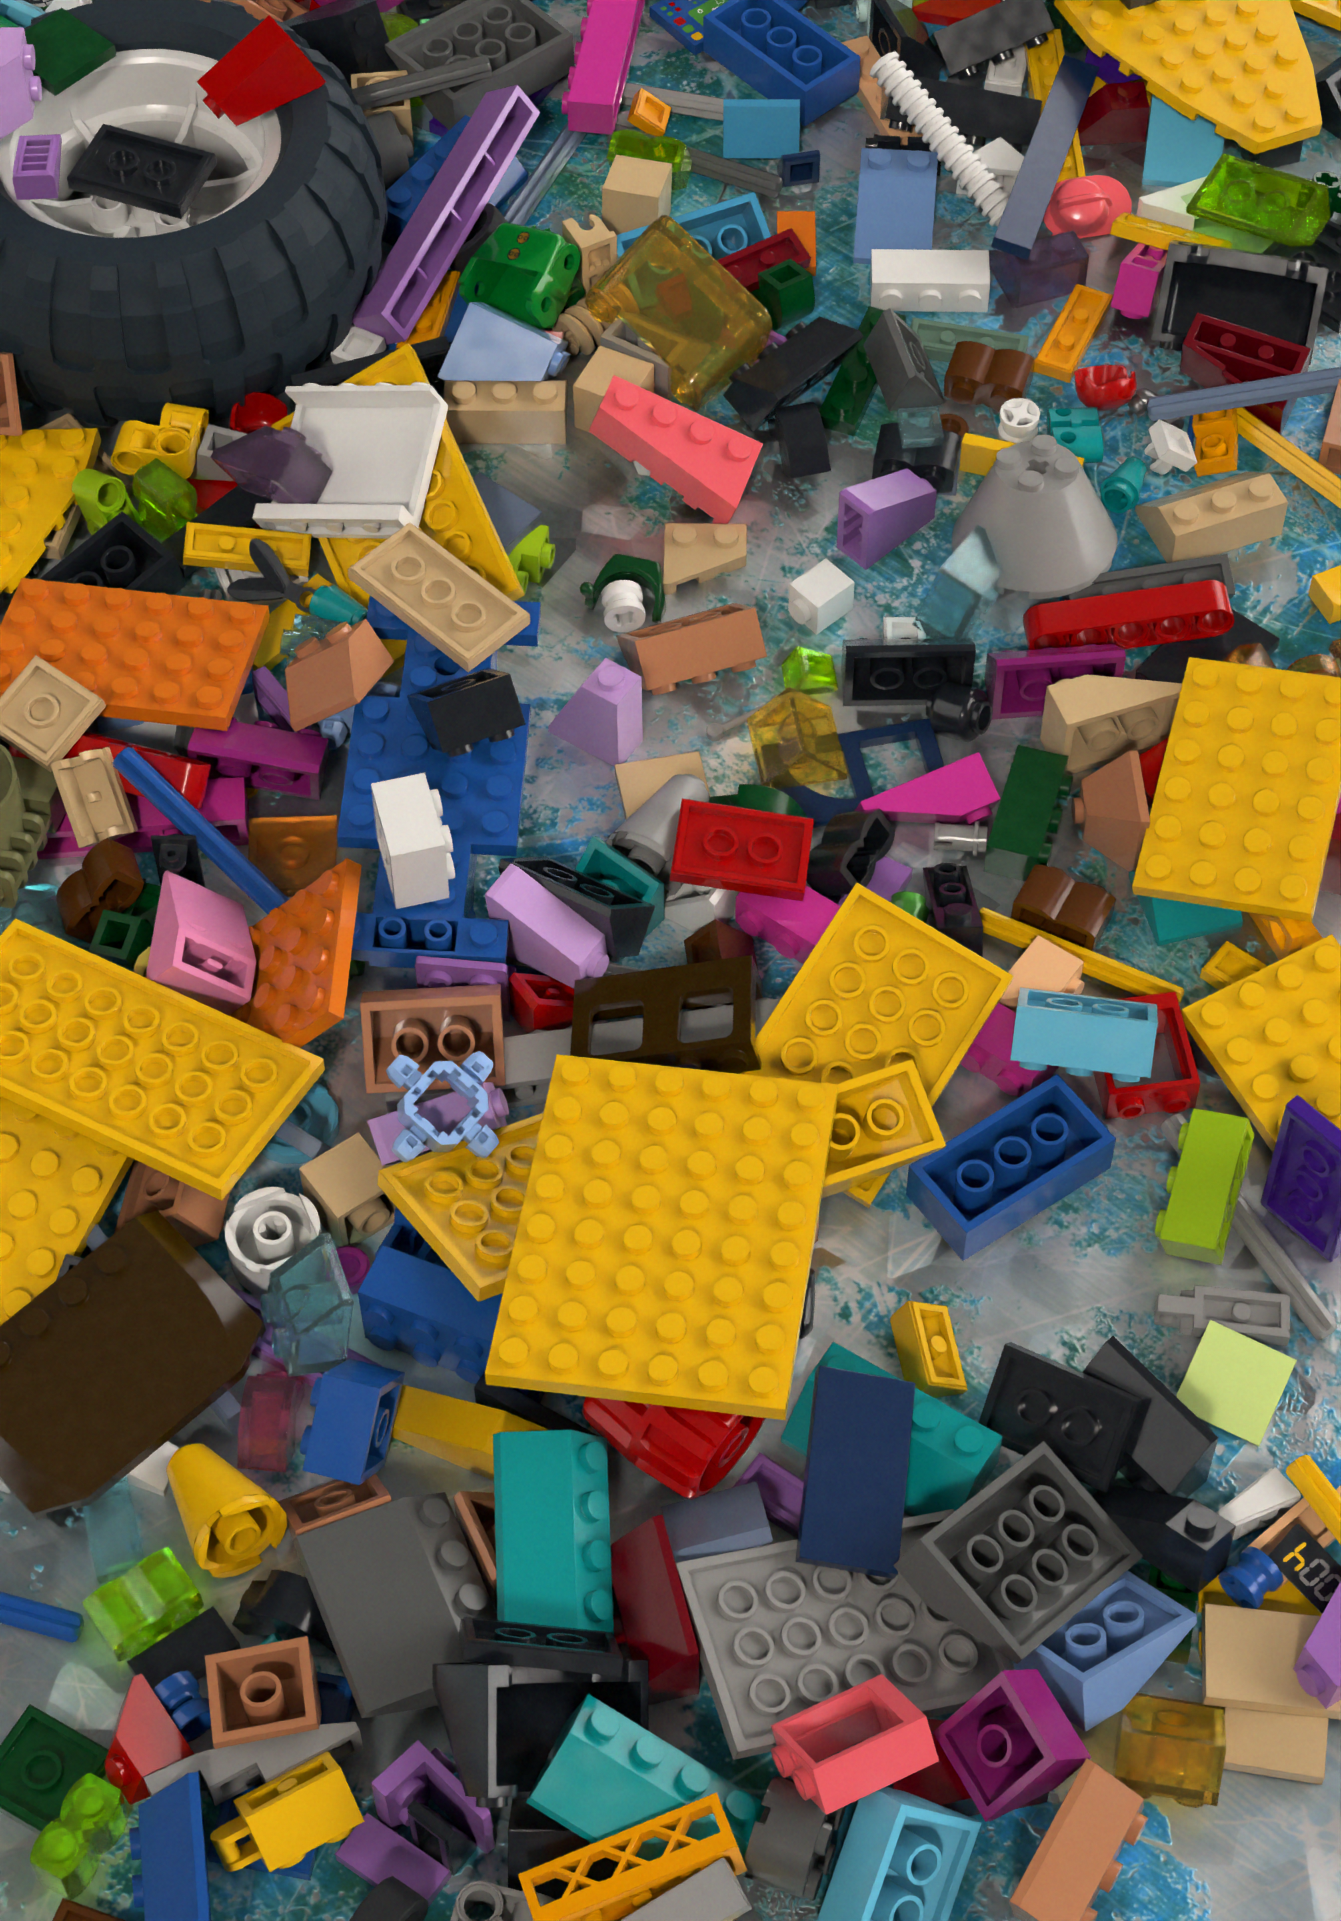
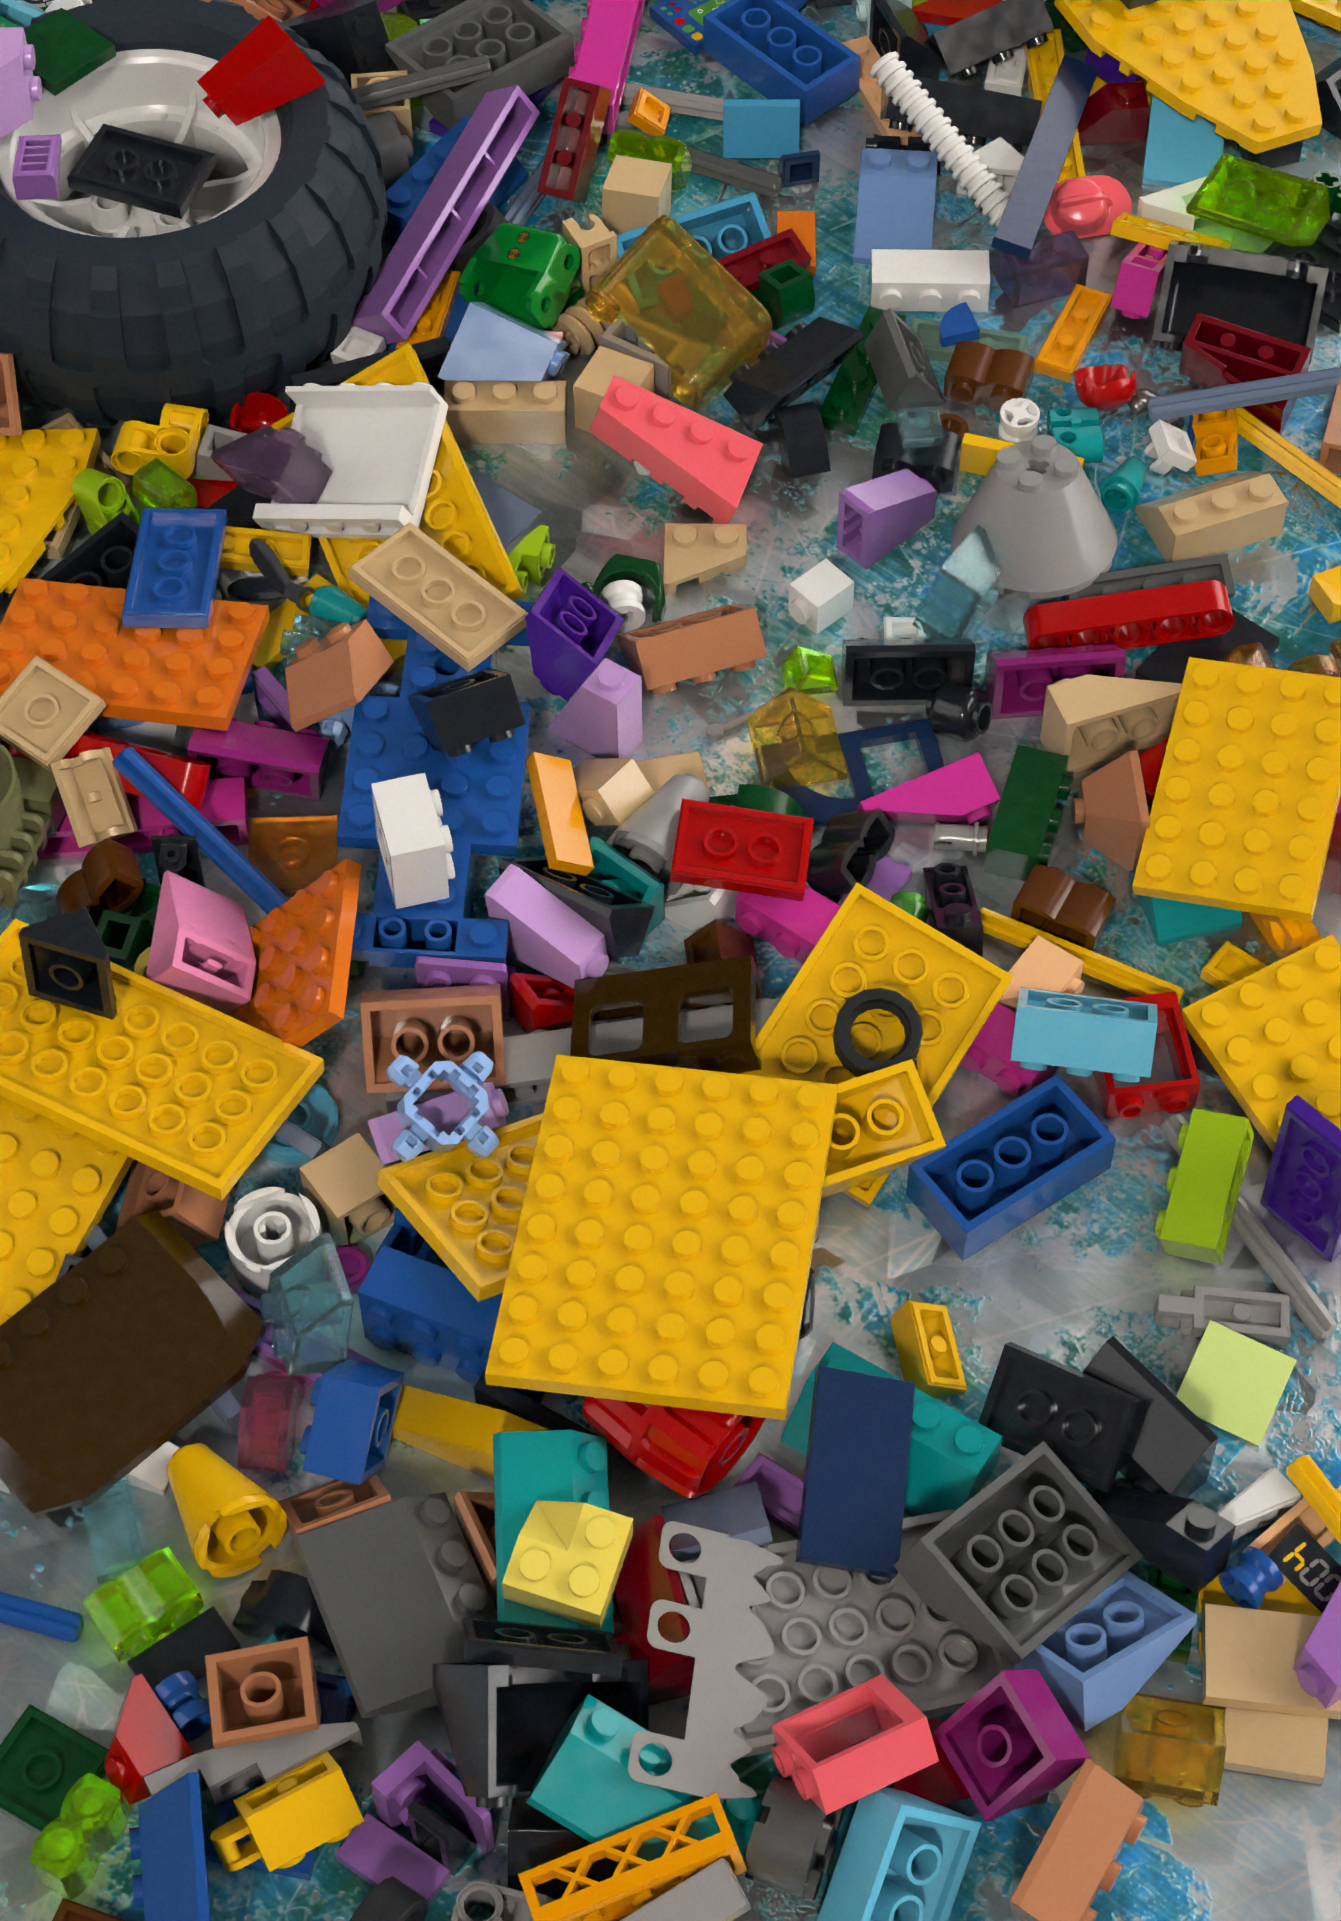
(69, 963): none -> black slope
(175, 568): none -> blue tile
(559, 814): none -> light orange tile
(568, 634): none -> dark purple slope
(568, 1560): none -> light yellow slope
(574, 140): none -> dark red brick
(610, 790): none -> tan brick
(718, 1639): none -> light grey piece
(869, 1000): none -> black tyre
(958, 326): none -> blue tile

